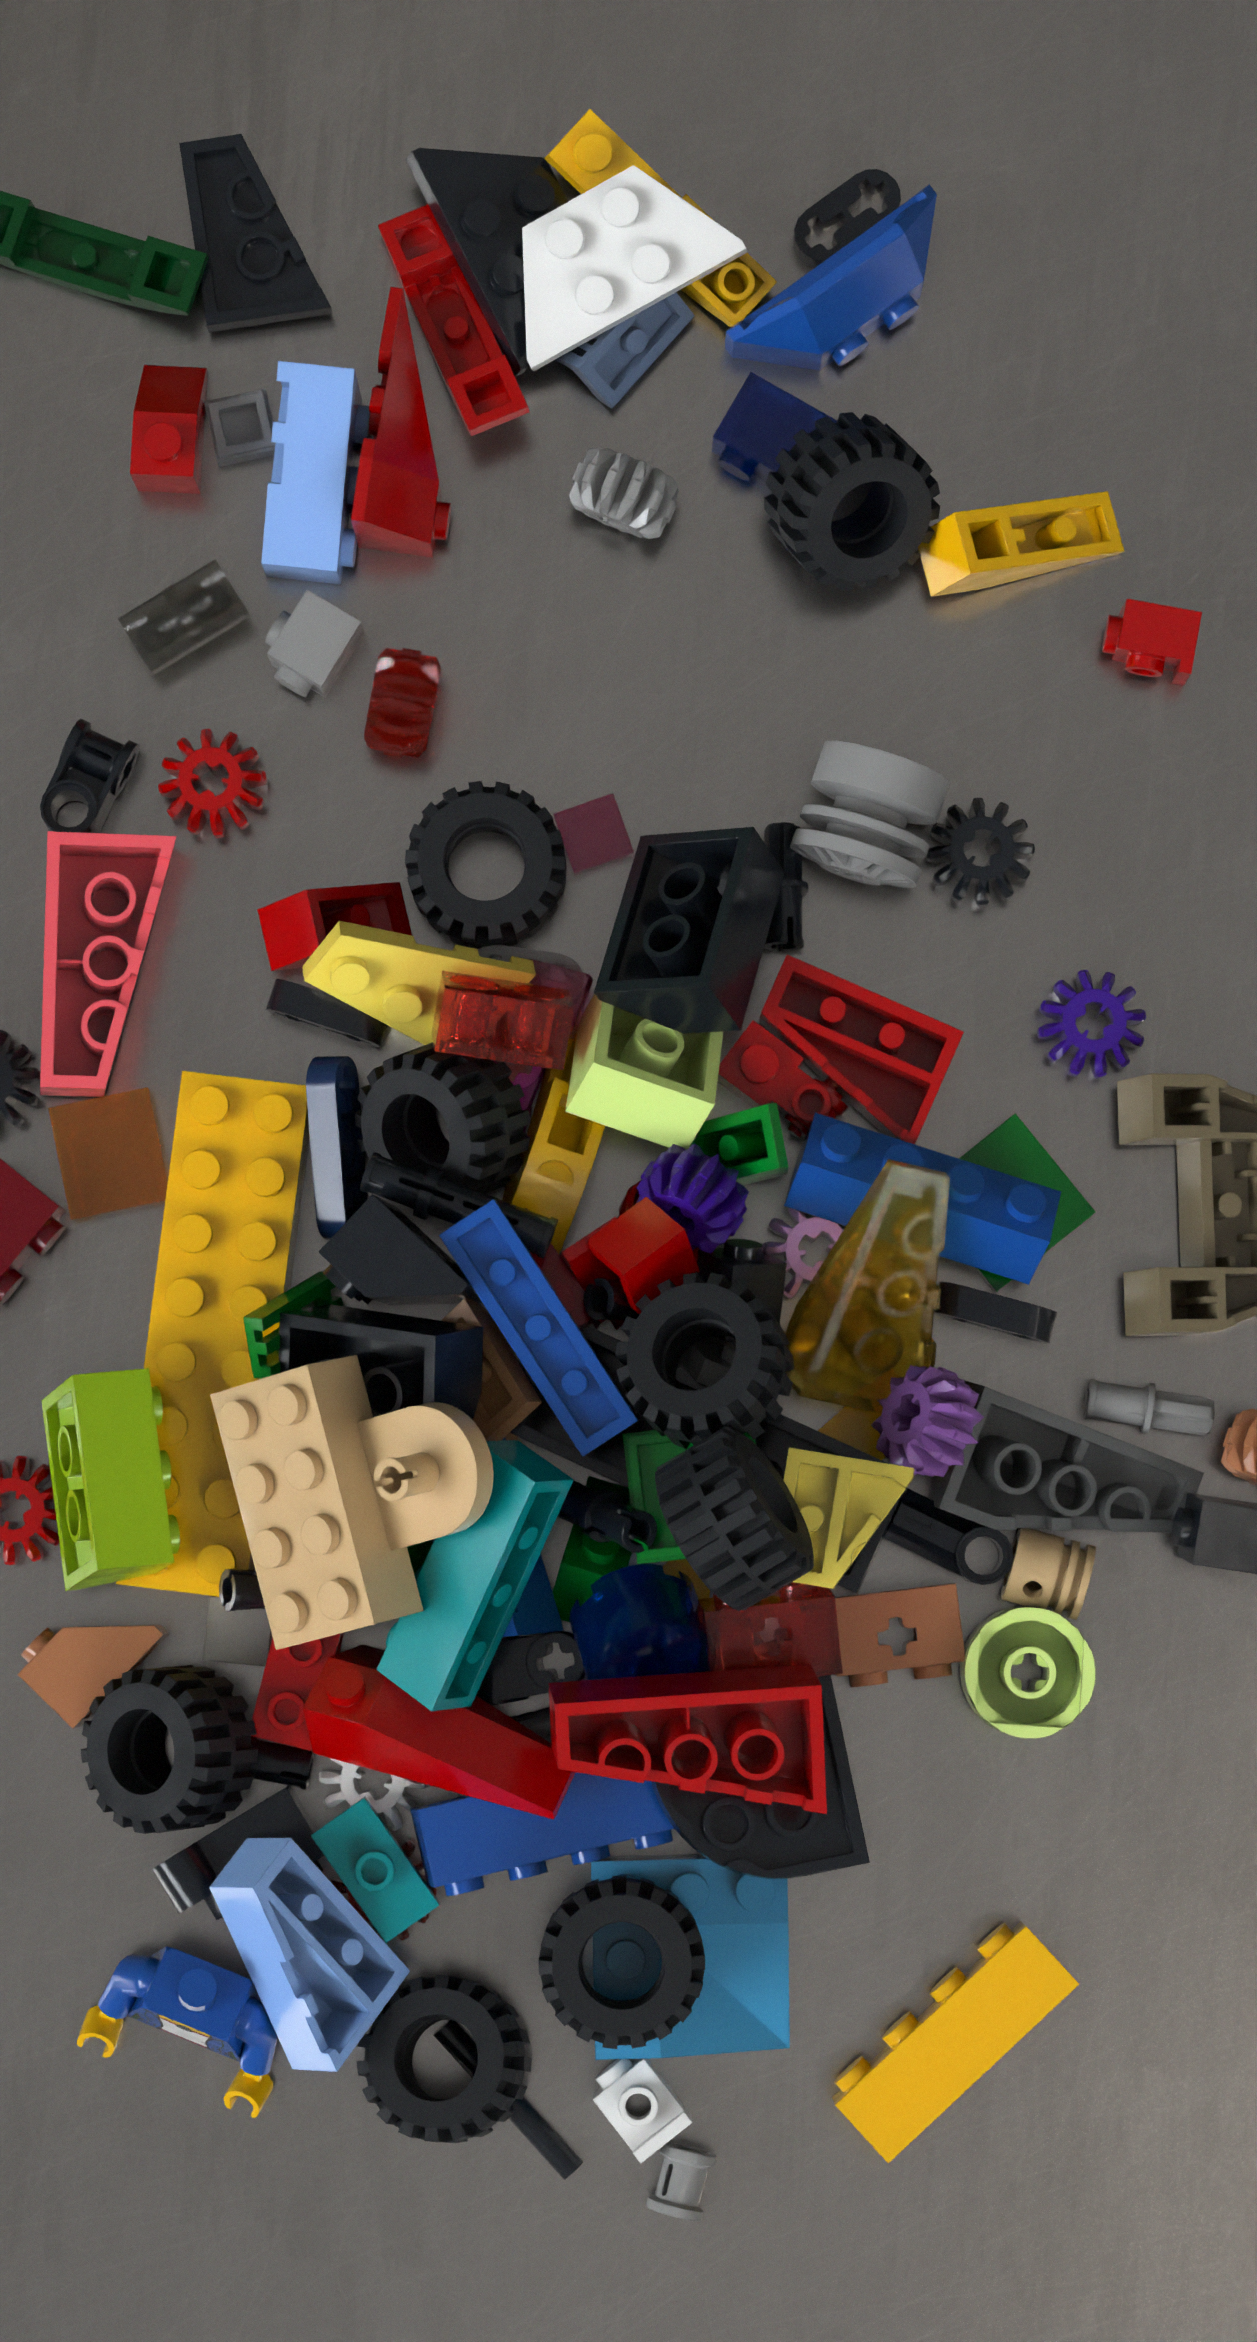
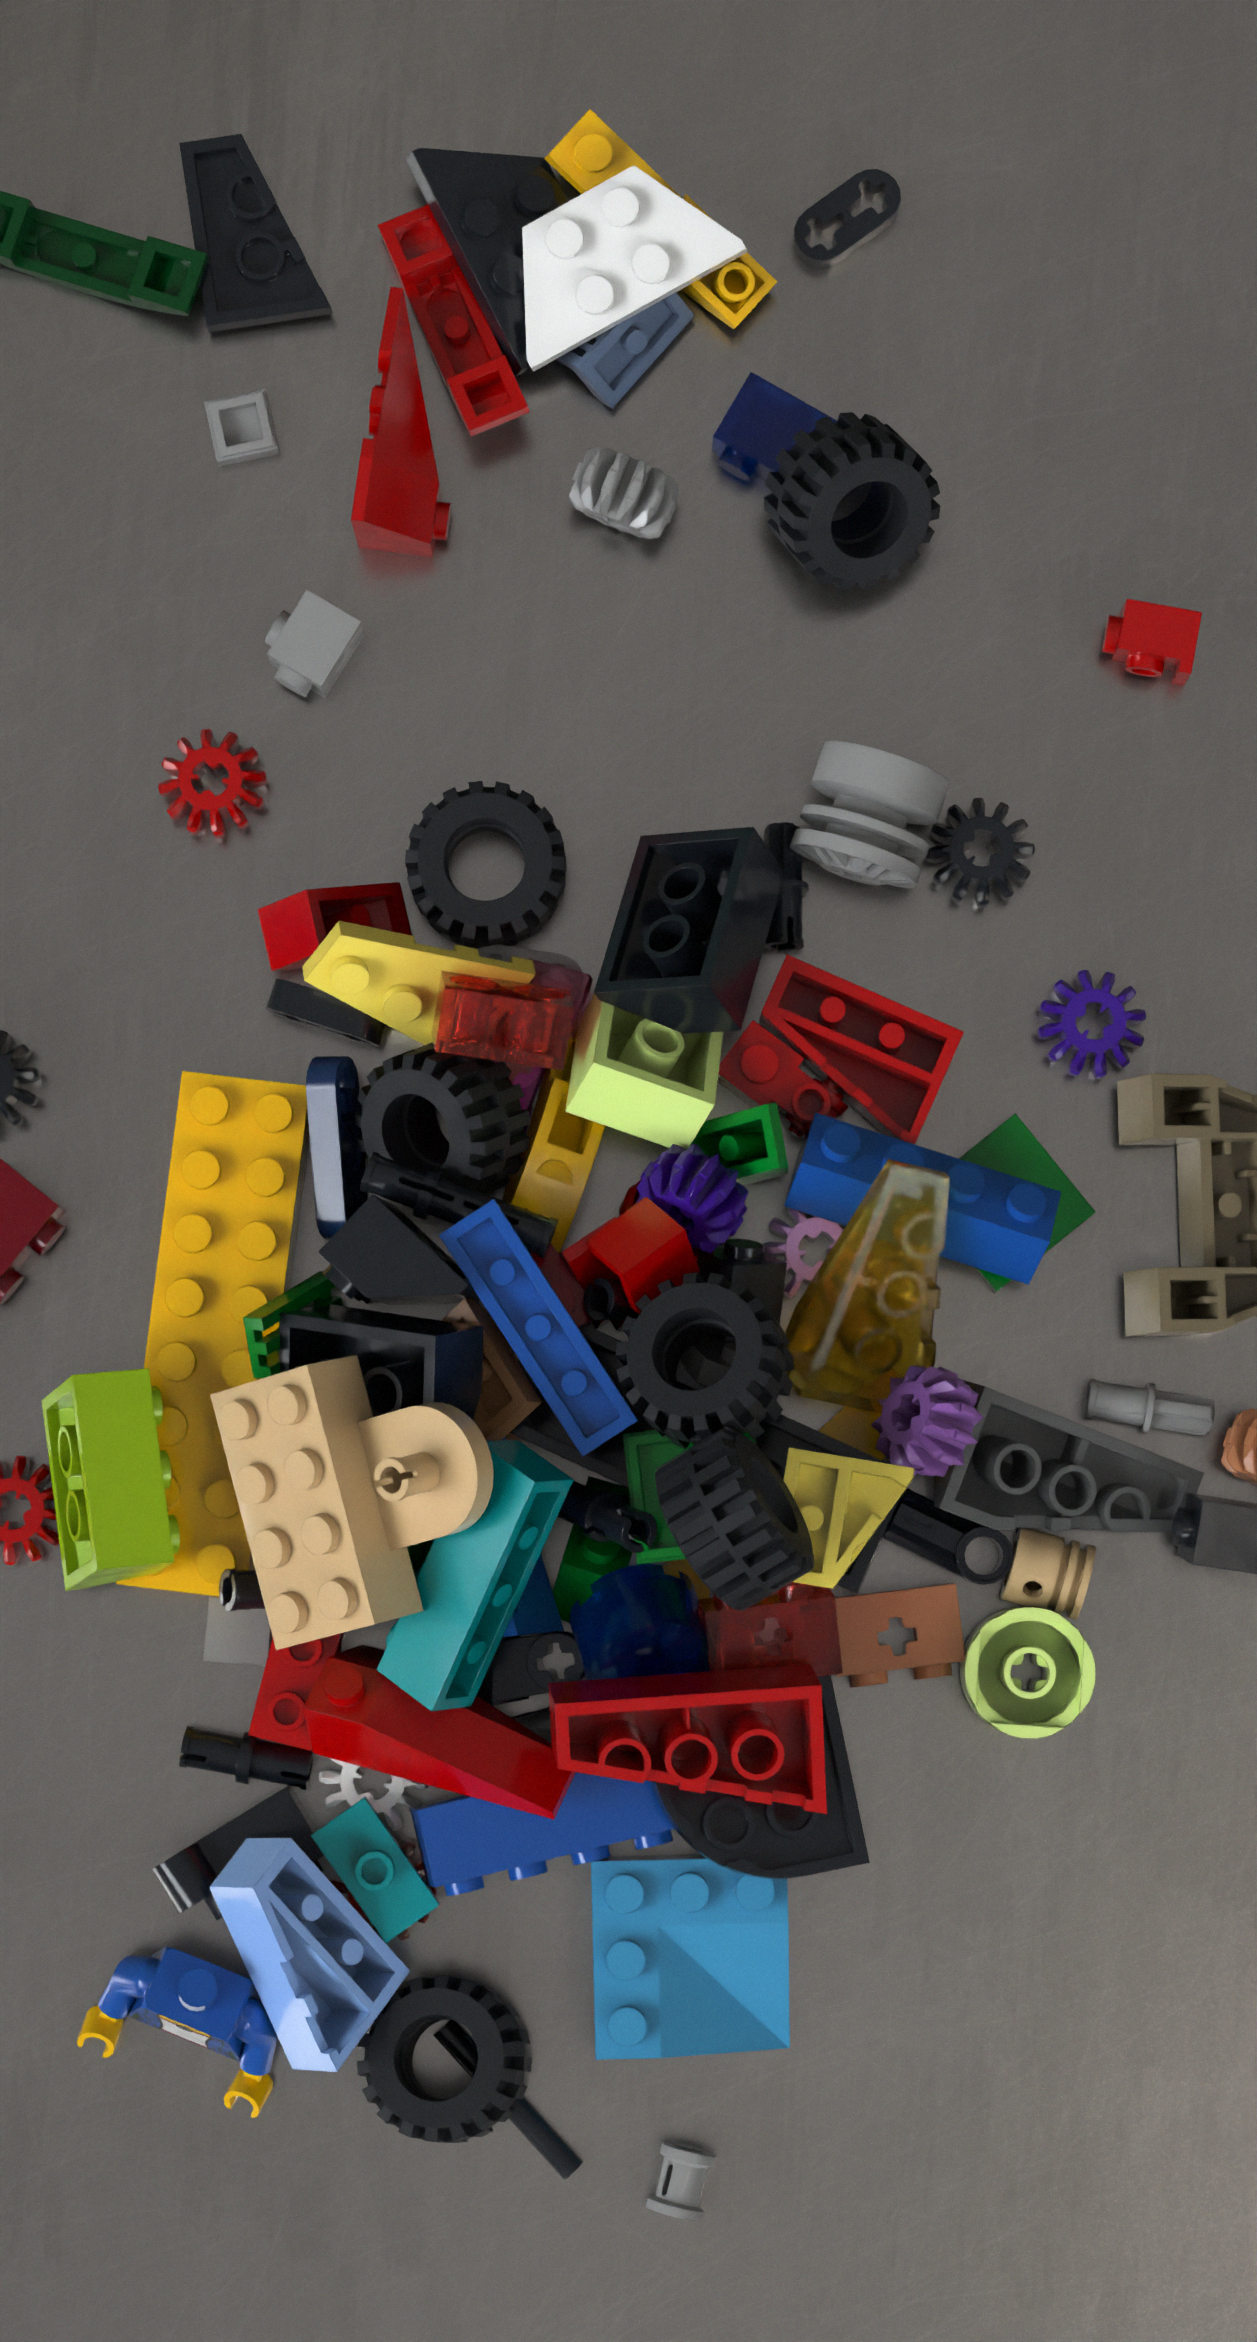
(80, 1660): nougat slope -> none
(91, 772): black piece -> none
(95, 938): coral wedge -> none
(109, 1153): clear orange piece -> none
(129, 1752): black tyre -> none
(169, 429): red slope -> none
(184, 617): clear smoke hips -> none
(313, 473): light blue wedge -> none
(402, 702): clear red gear -> none
(593, 834): clear pink tile -> none
(612, 2020): black tyre -> none
(662, 2122): white brick -> none
(845, 296): blue wedge -> none
(953, 2040): yellow brick -> none
(996, 1312): black beam -> none
(1018, 542): yellow slope -> none

